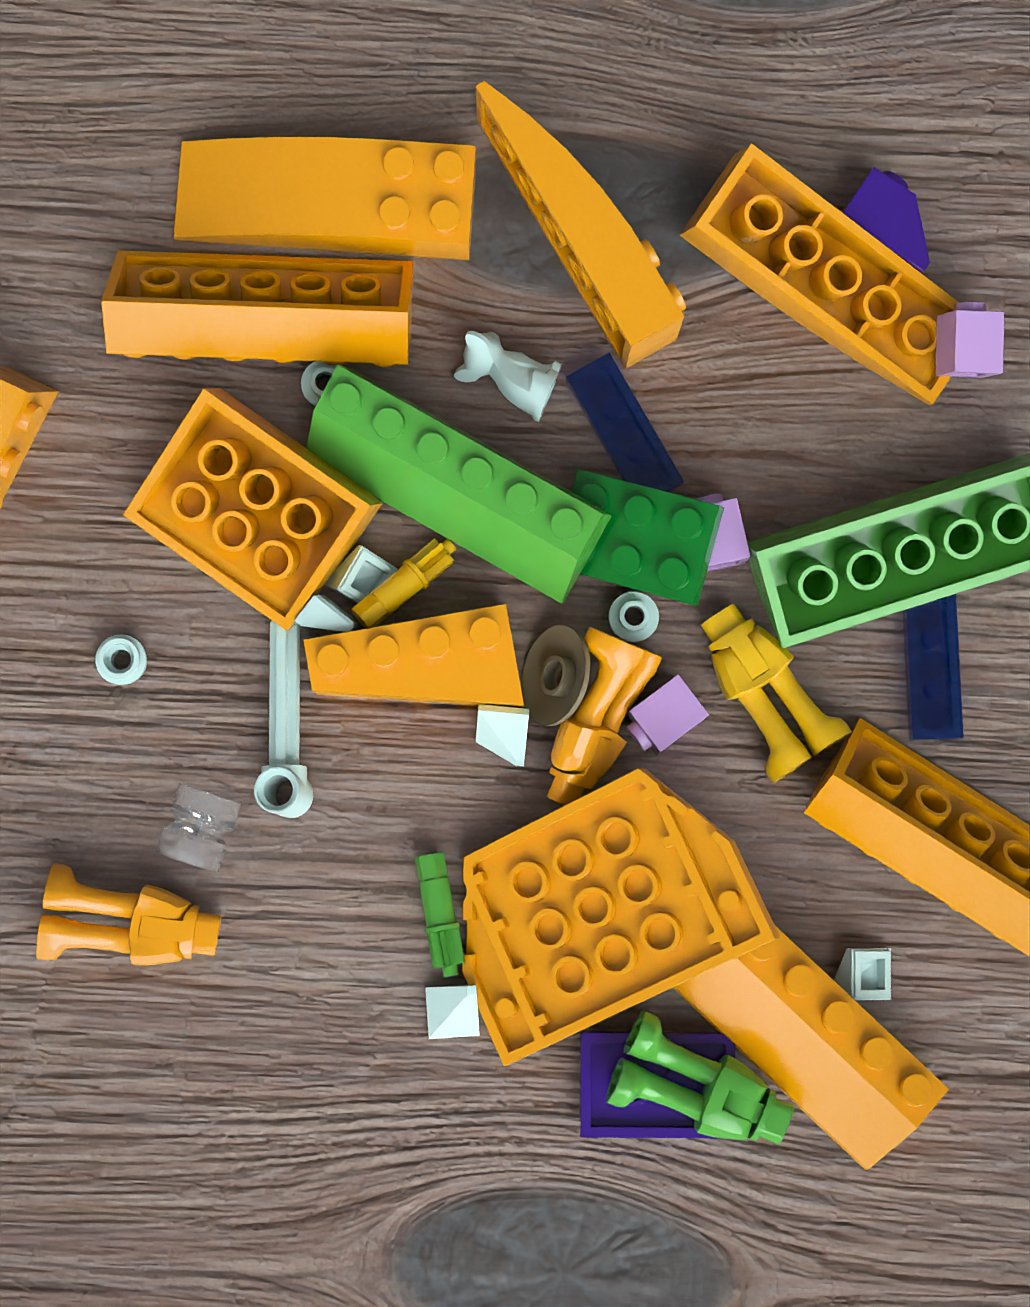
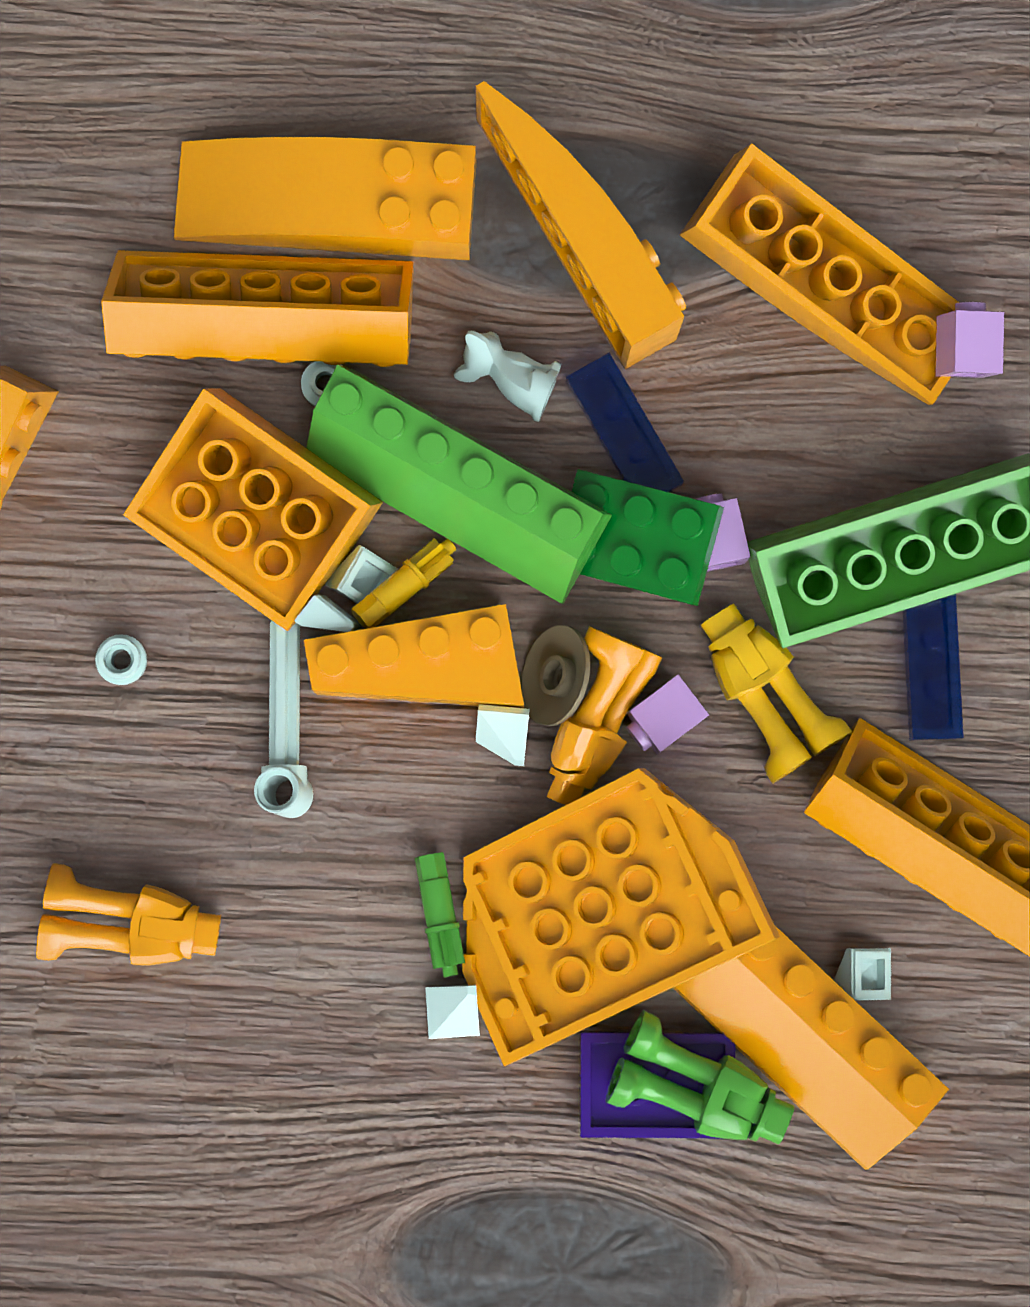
(198, 828): clear wheel -> none
(629, 632): light aqua plate -> none
(891, 215): dark purple slope -> none

